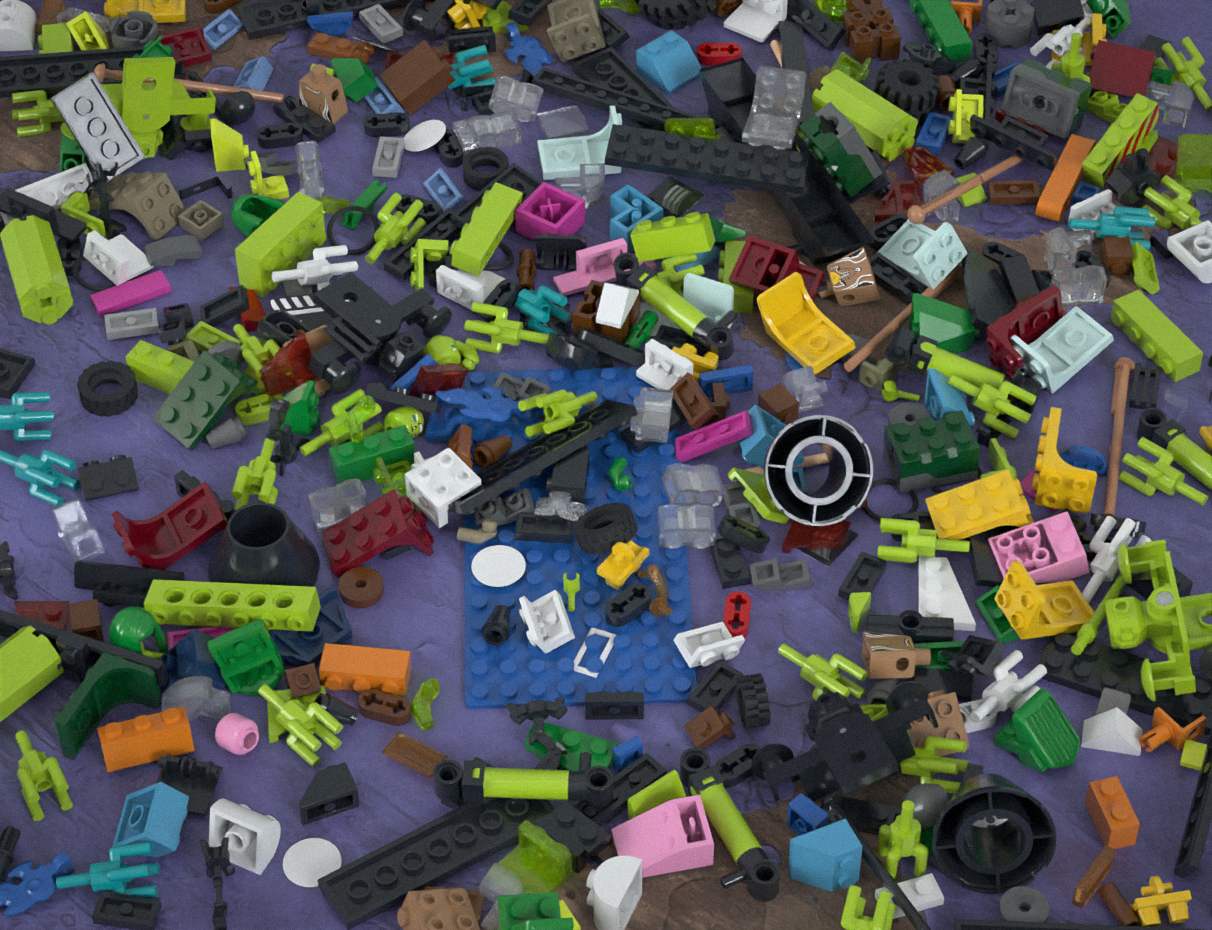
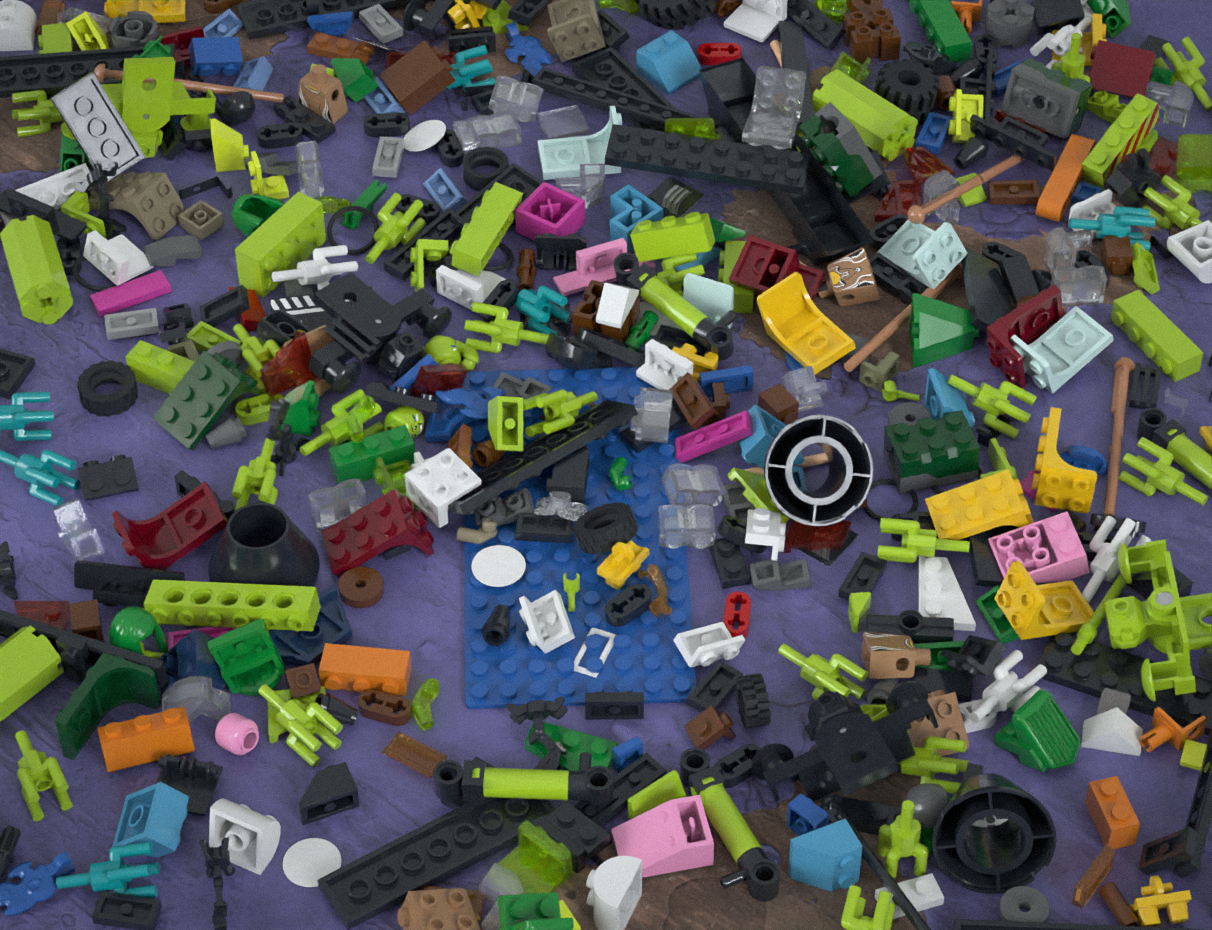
(215, 56): none -> blue brick
(506, 423): none -> lime slope
(766, 529): none -> white bracket
(925, 355): piece -> none
(1168, 851): none -> black plate

